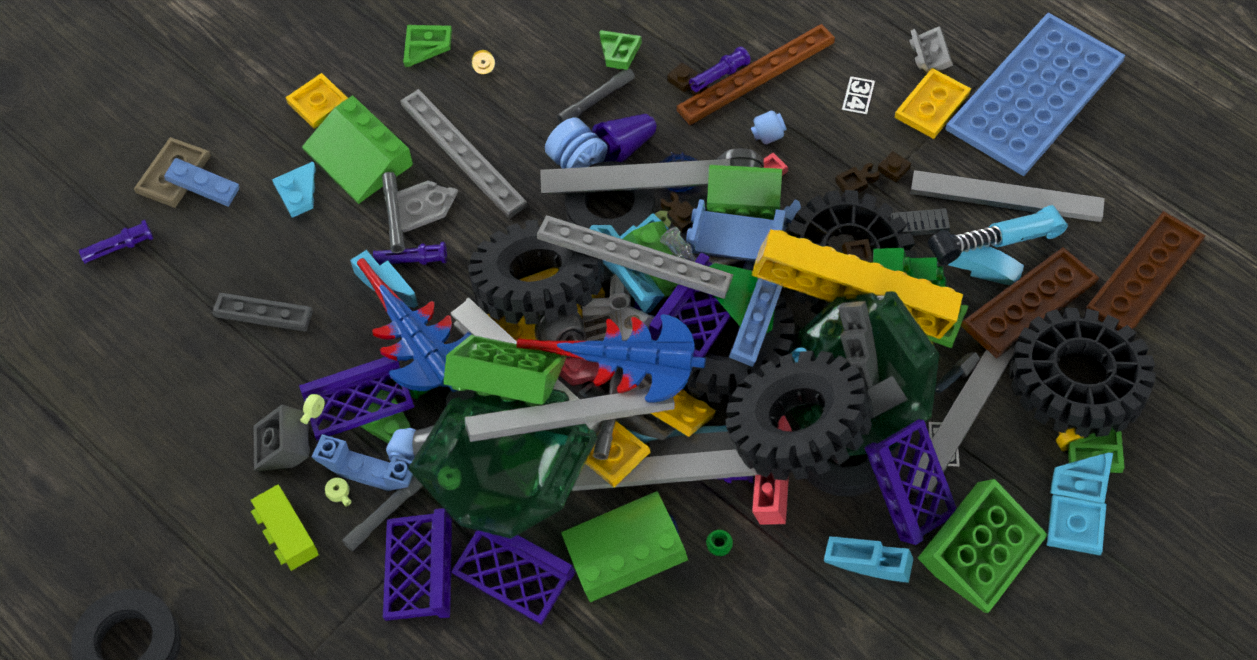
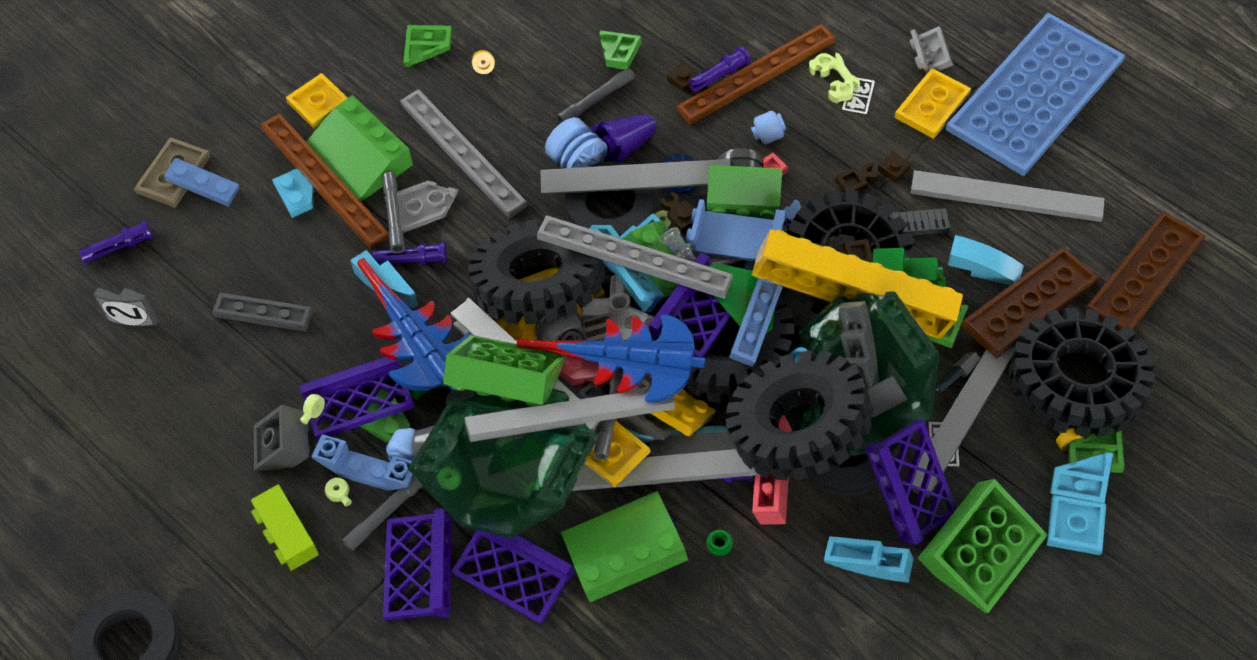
(127, 308): none -> slope
(325, 181): none -> dark orange tile
(838, 90): none -> yellowish green helmet
(1046, 223): piece -> none

